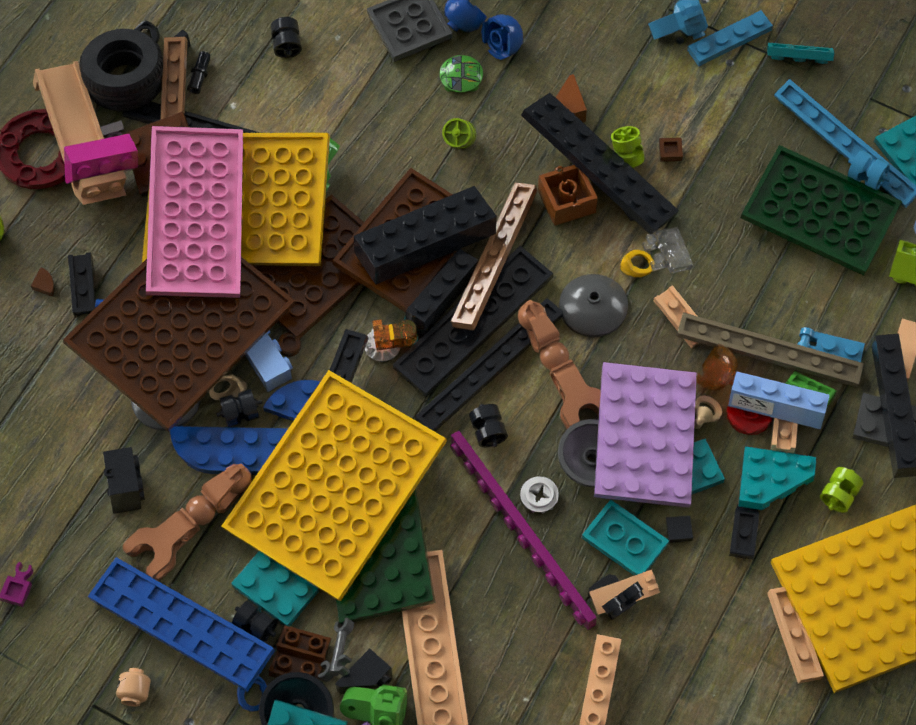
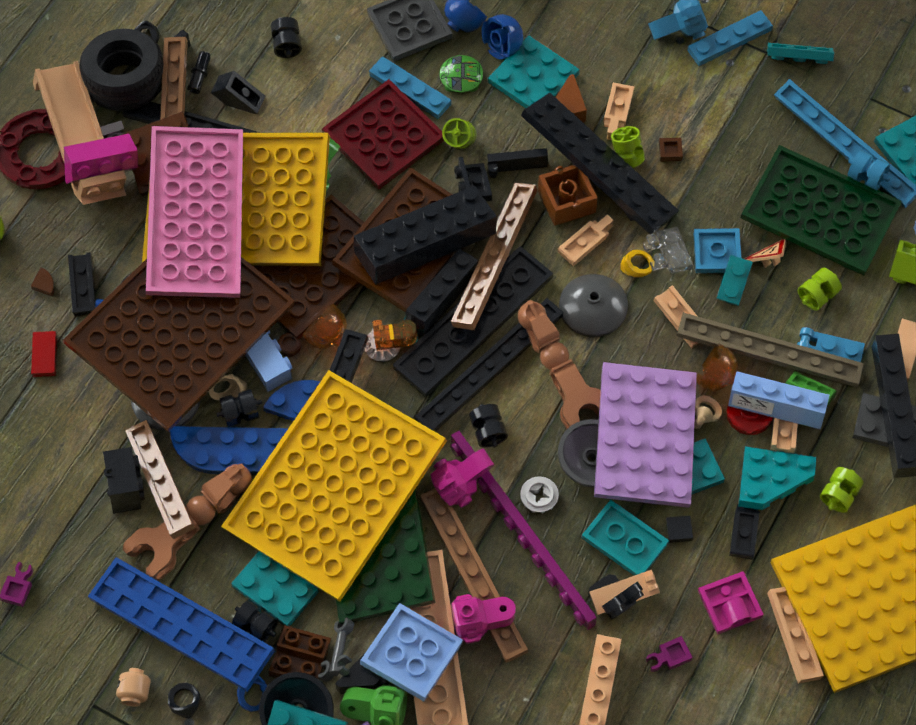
(44, 354): none -> red tile
(160, 479): none -> plate
(185, 711): none -> black piece
(237, 93): none -> black slope
(327, 329): none -> clear orange cylinder
(384, 134): none -> dark red plate
(411, 652): none -> light blue plate
(416, 90): none -> dark azure plate
(457, 479): none -> dark pink piece
(470, 568): none -> medium nougat plate
(473, 175): none -> black bracket
(474, 617): none -> dark pink piece
(516, 161): none -> black hinge
(532, 73): none -> teal plate
(585, 240): none -> light nougat hinge
(618, 107): none -> light nougat hinge
(672, 653): none -> magenta plate
(714, 248): none -> dark azure plate
(730, 602): none -> dark pink plate
(734, 280): none -> teal plate
(771, 252): none -> light nougat piece
(819, 289): none -> lime wheel

